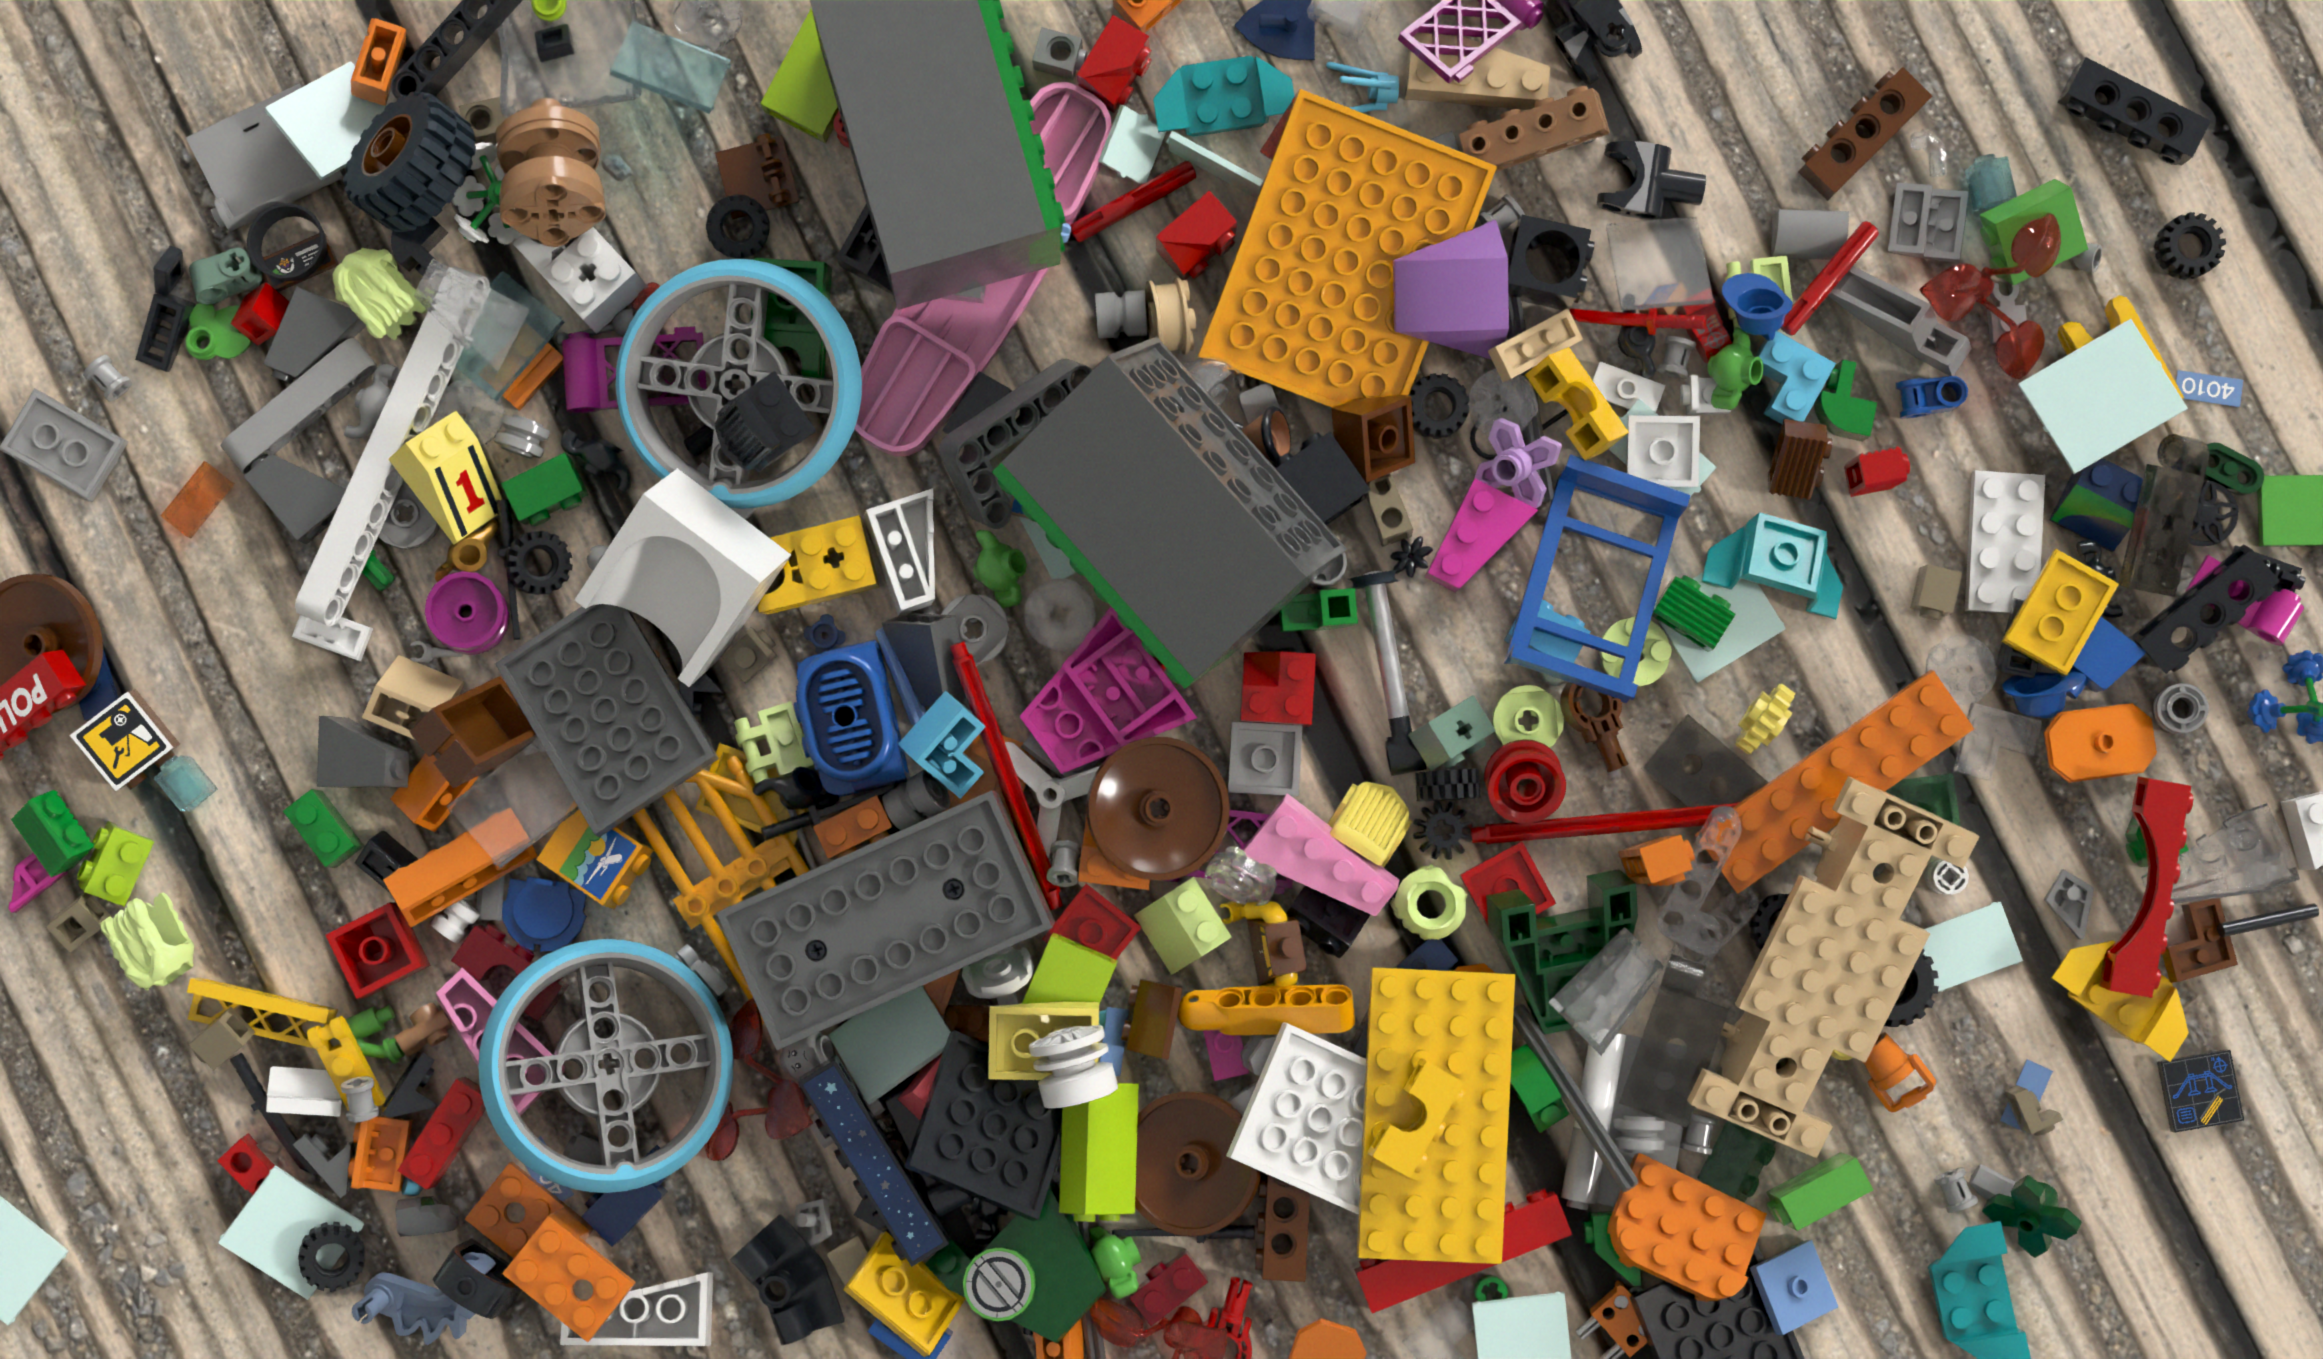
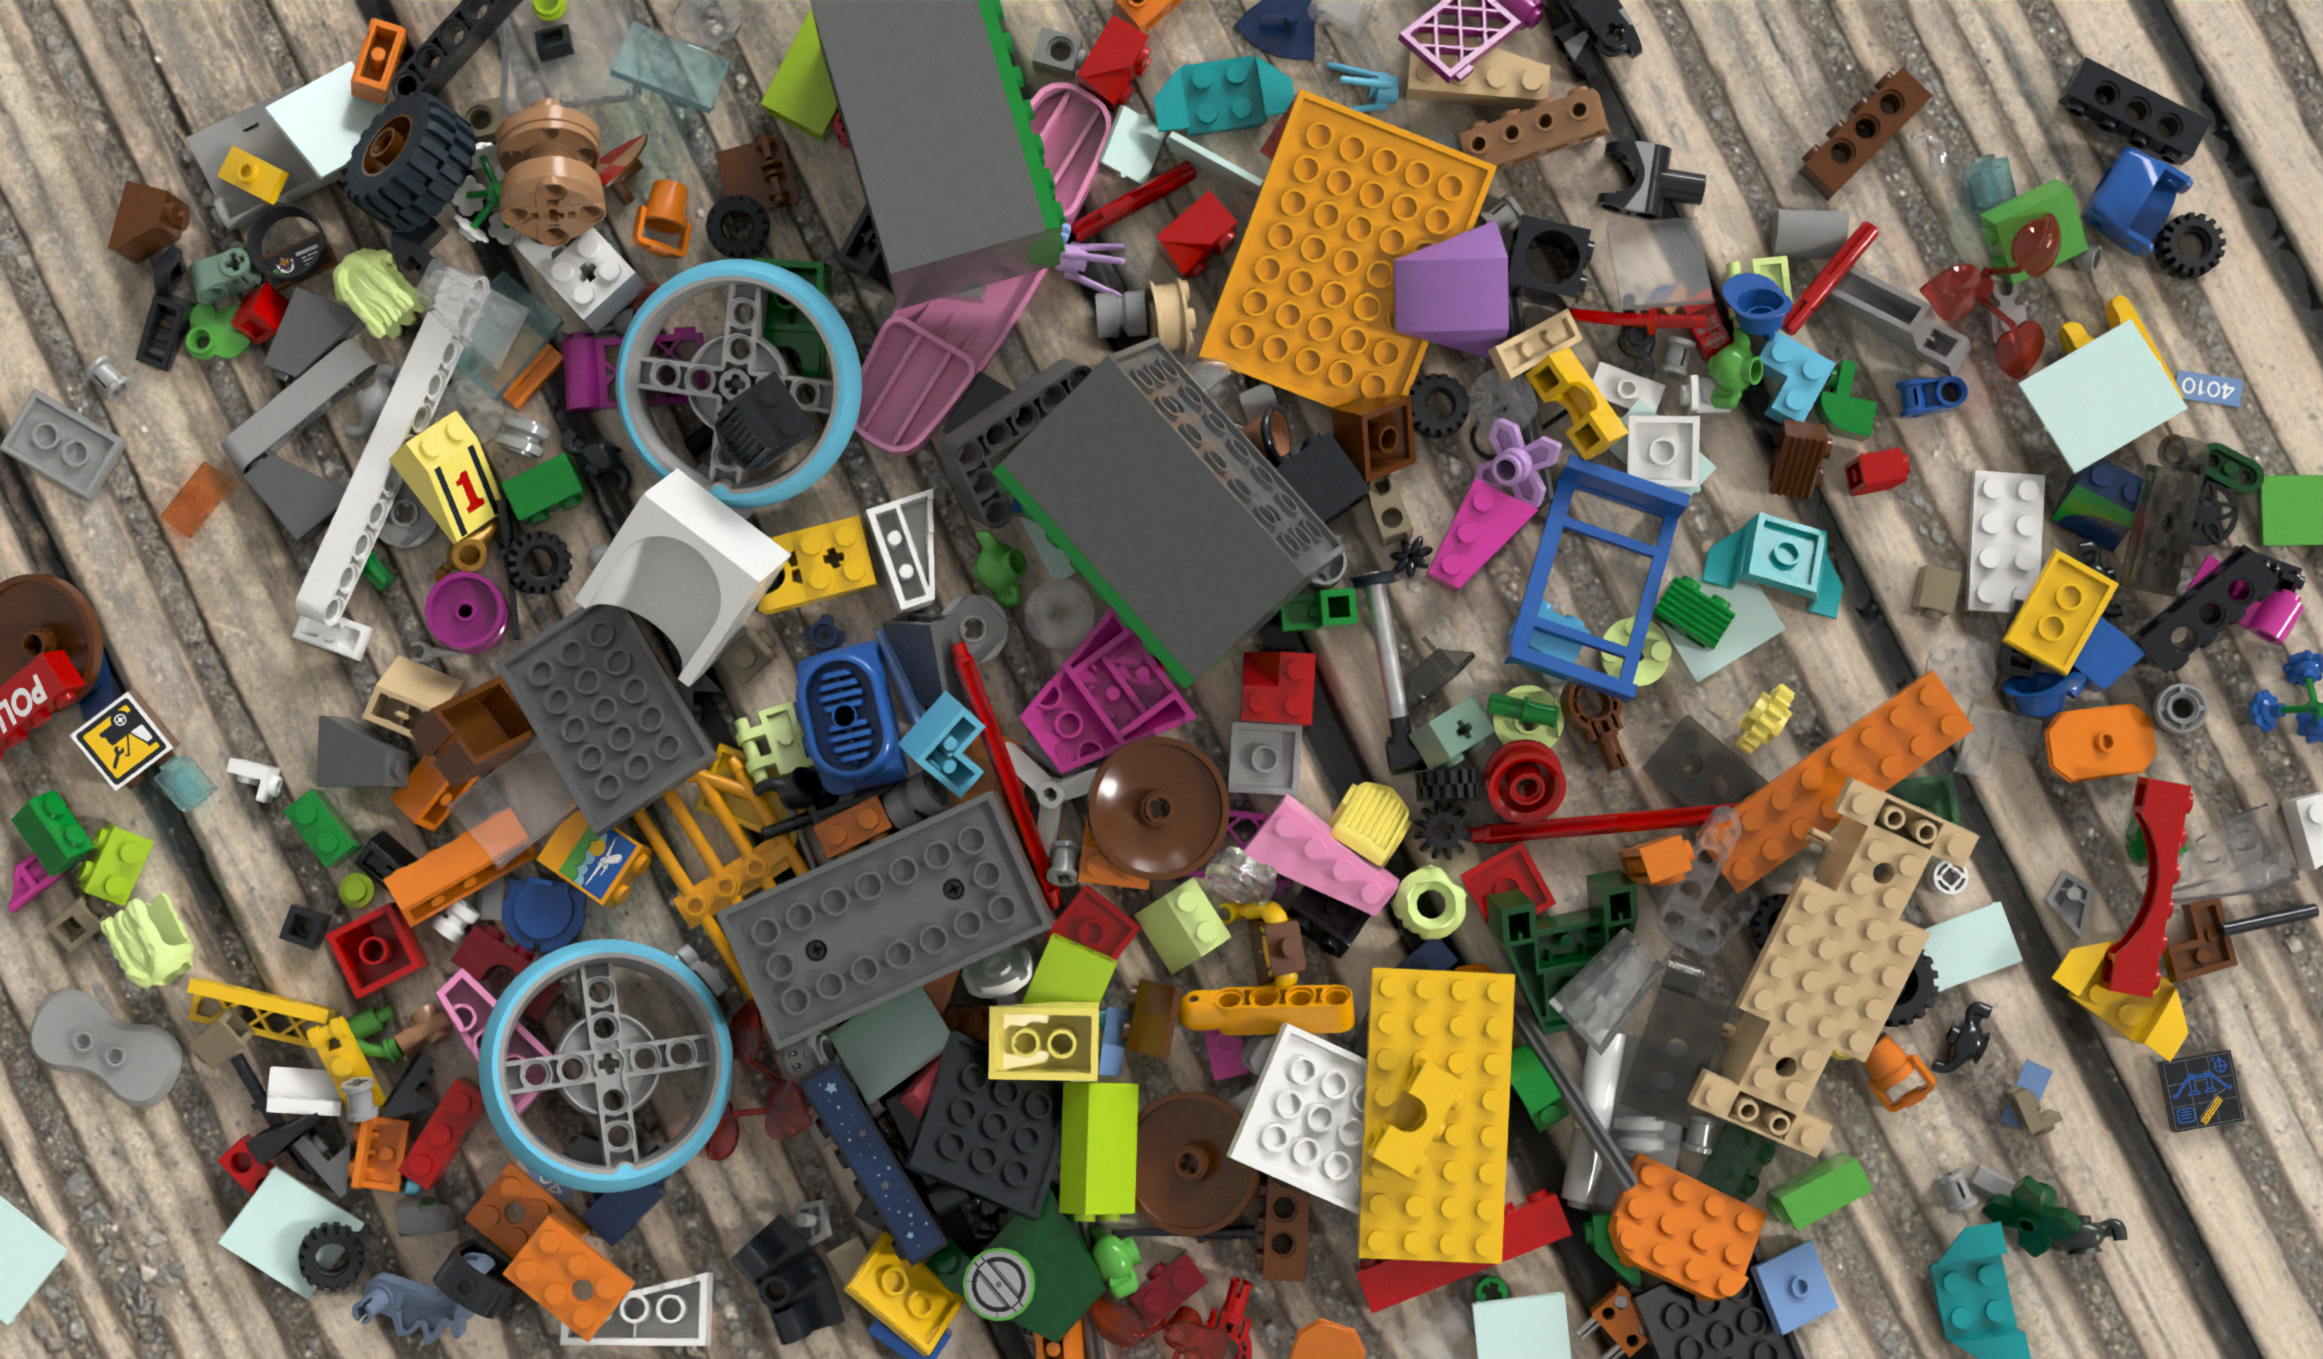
(130, 1059): none -> light grey plate
(147, 222): none -> reddish brown slope
(252, 772): none -> white bracket
(253, 175): none -> yellow plate
(280, 1137): none -> black slope
(294, 930): none -> black plate
(357, 890): none -> lime plate
(620, 166): none -> shield
(665, 214): none -> orange piece
(1075, 1073): white wheel -> none
(1076, 258): none -> lavender plant
(1433, 672): none -> clear smoke piece
(1523, 709): none -> green axle
(1928, 222): light grey slope -> none
(1966, 1040): none -> black piece
(2092, 1235): none -> pearl dark grey piece
(2134, 200): none -> blue piece

